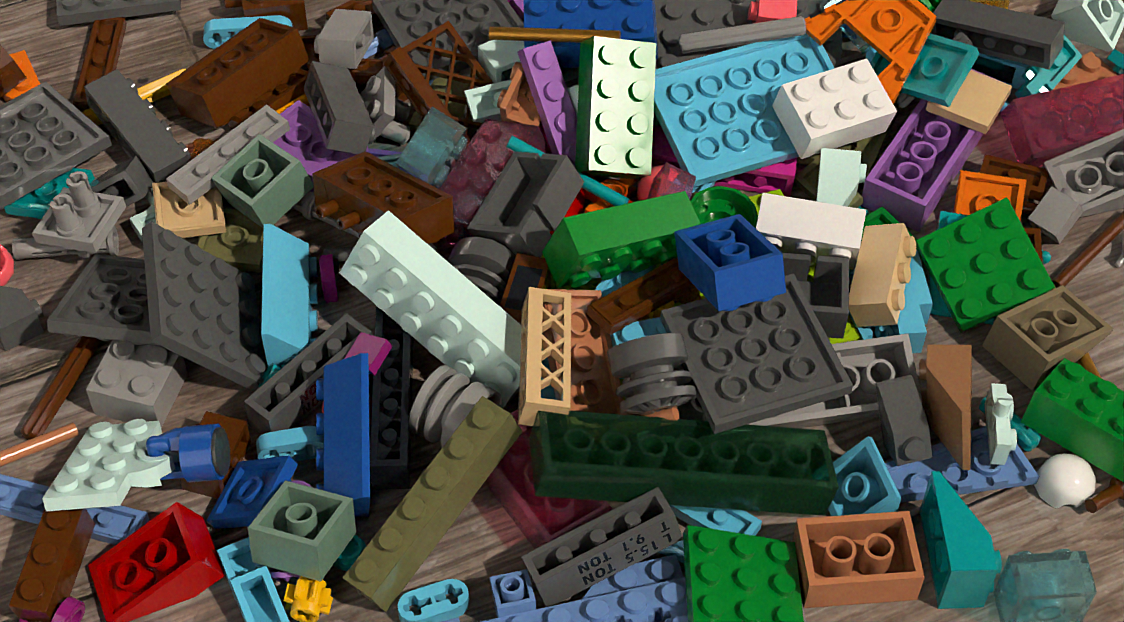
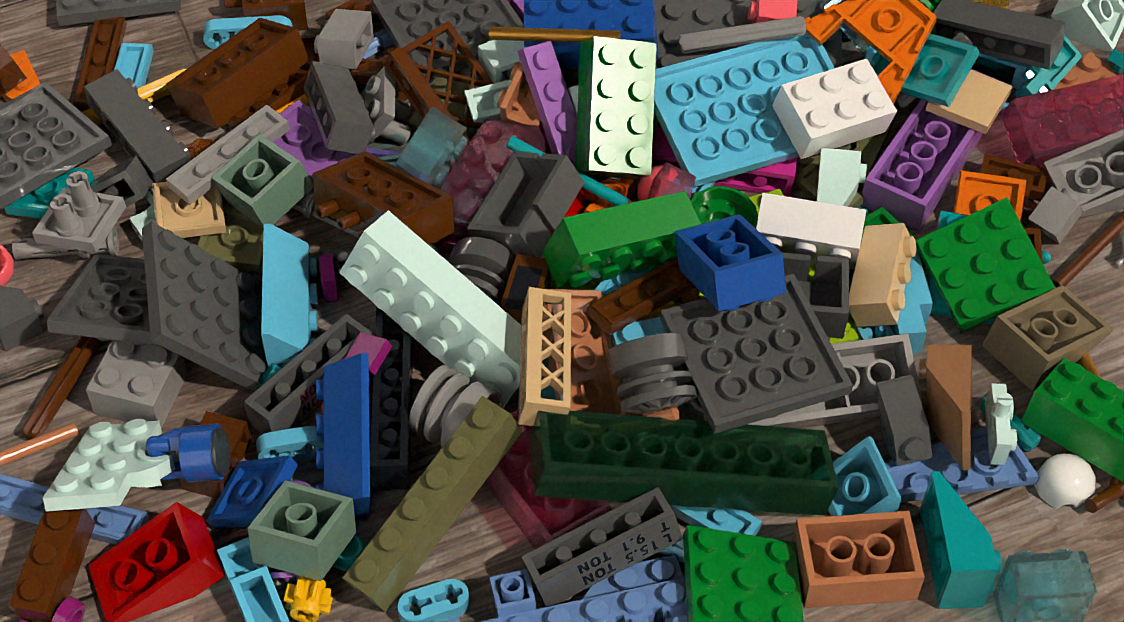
(135, 61): none -> medium azure tile

